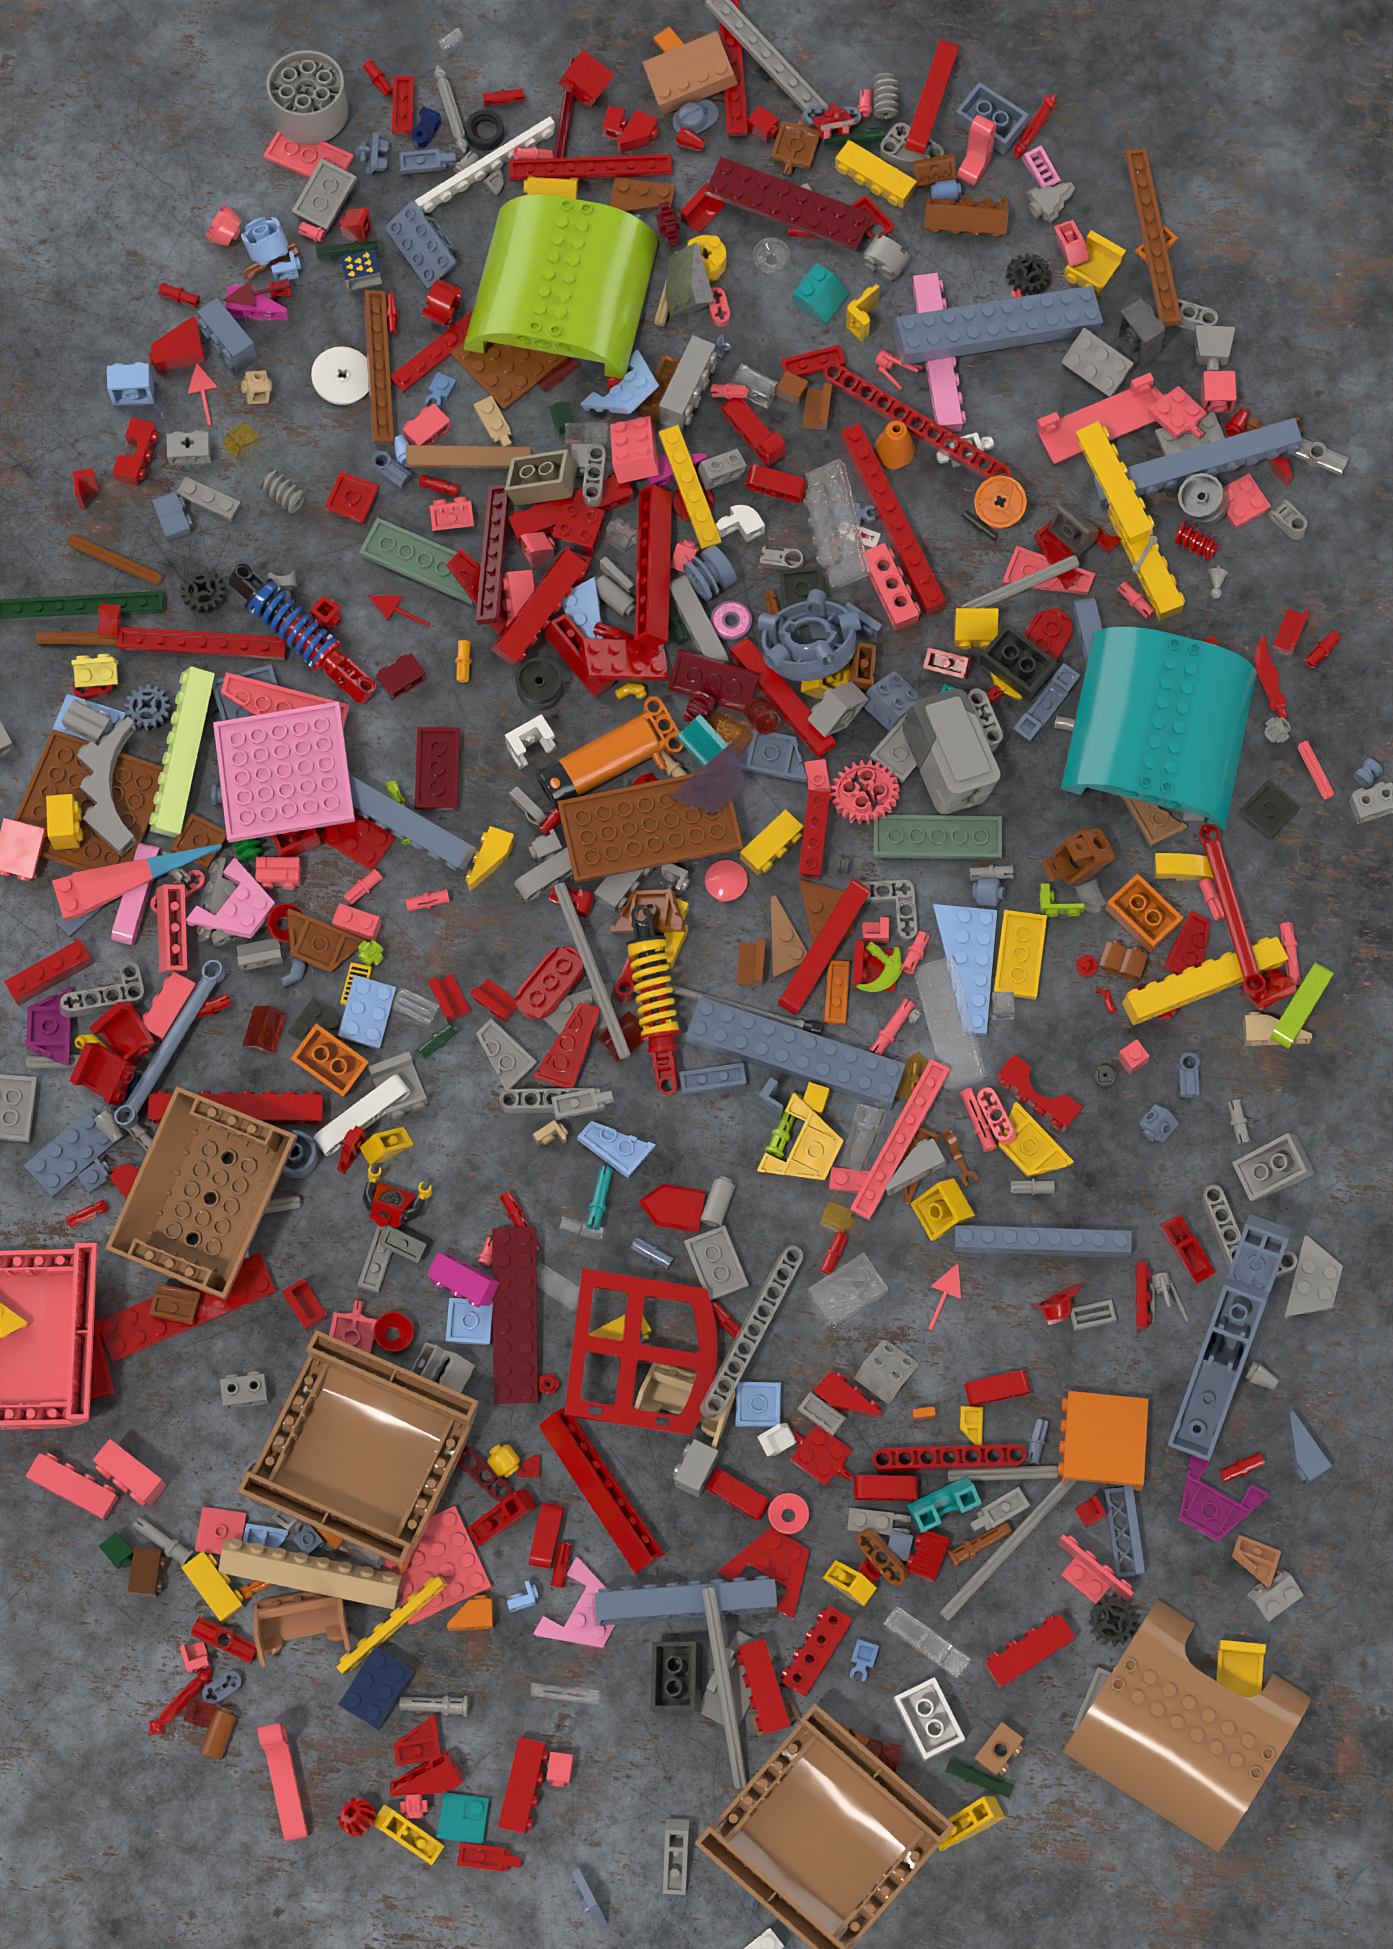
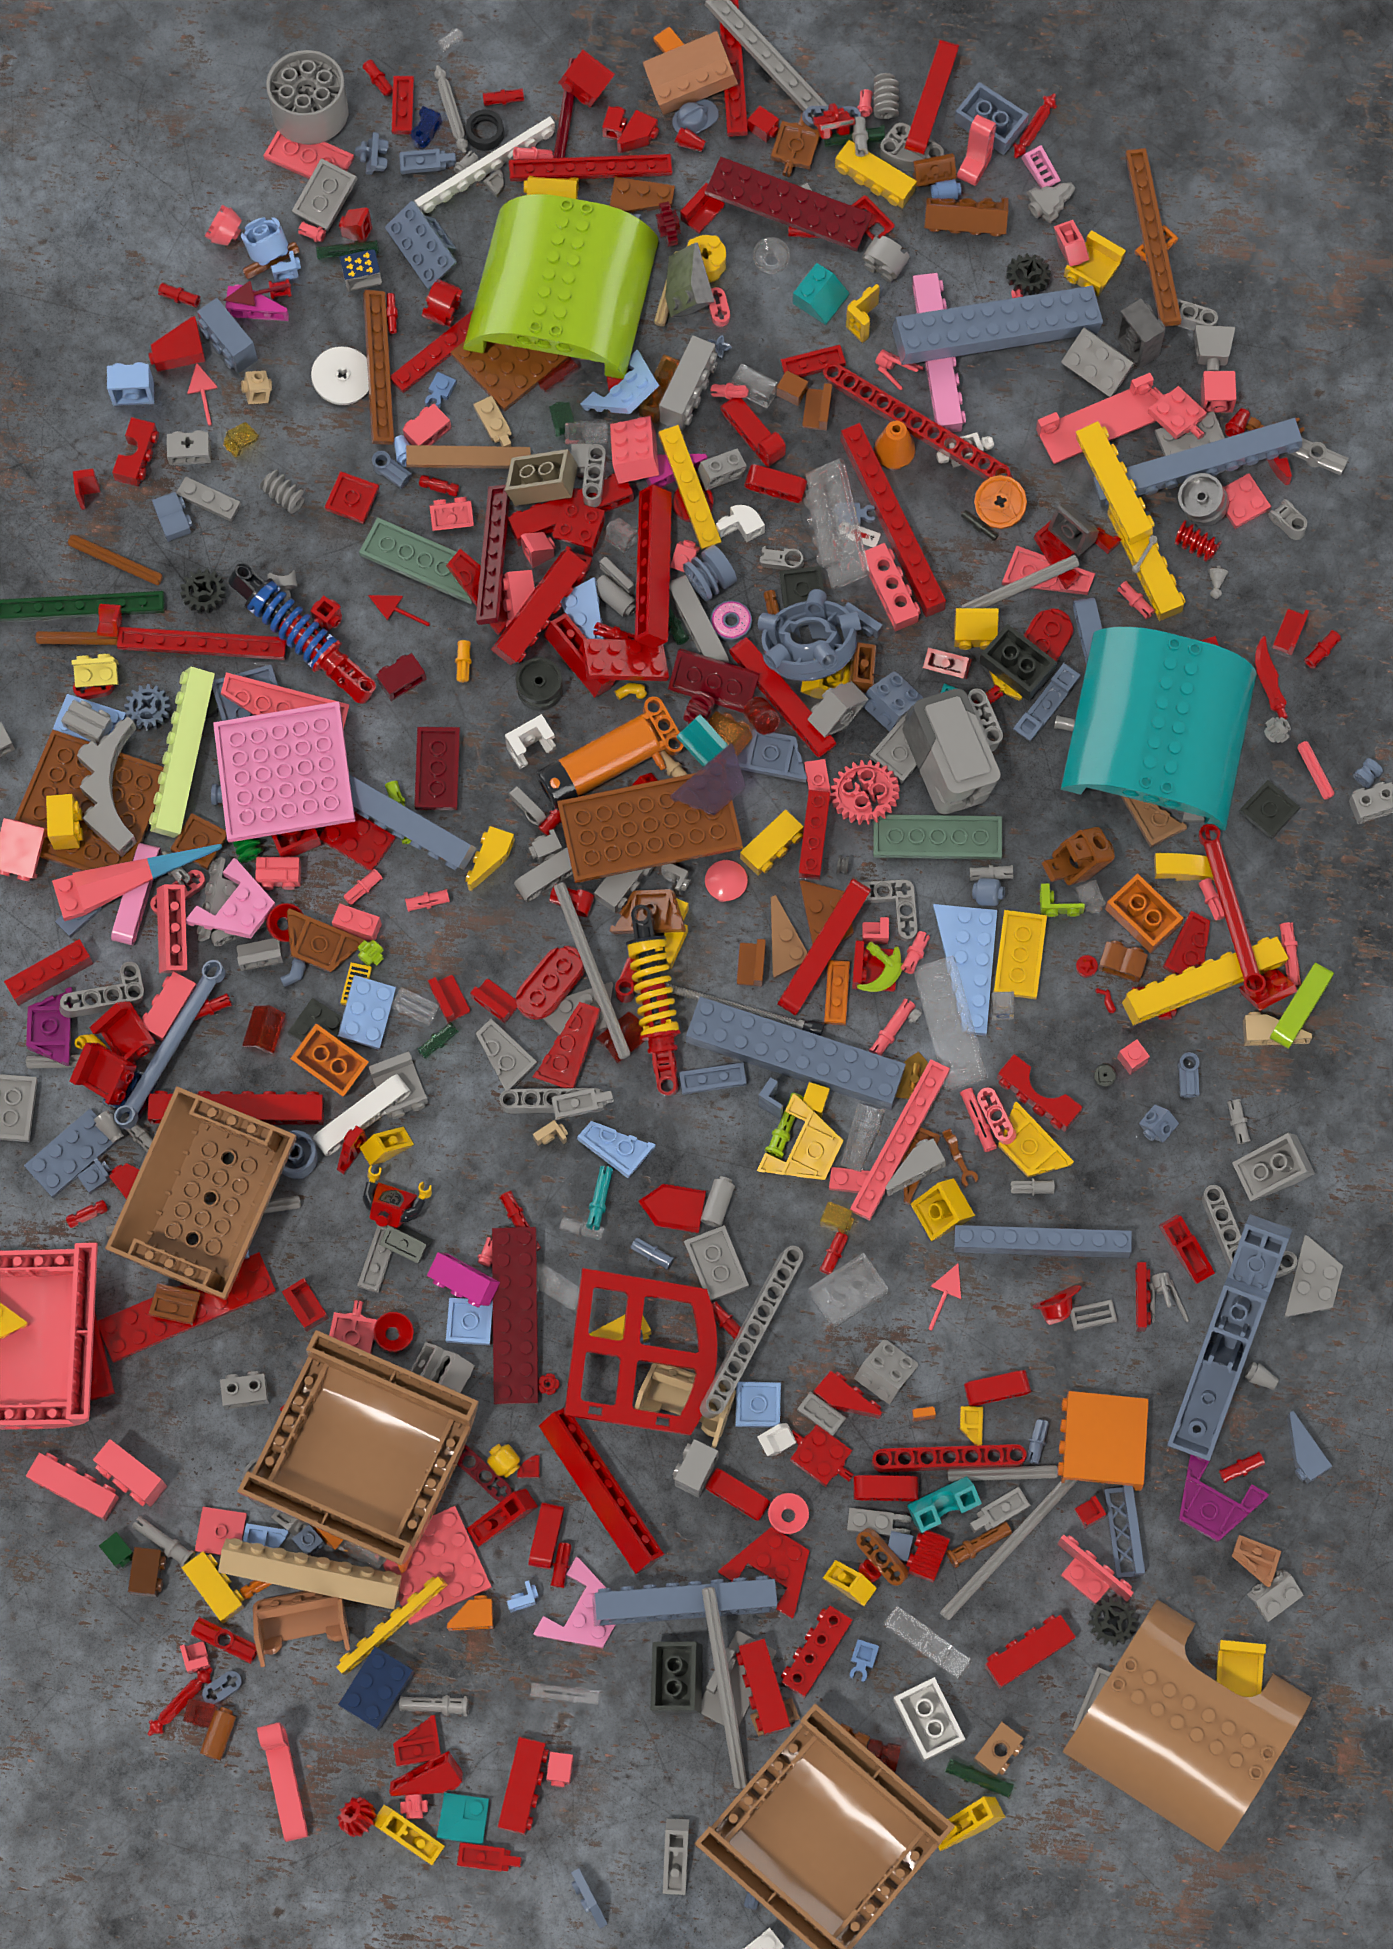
(860, 136): none -> light grey pin

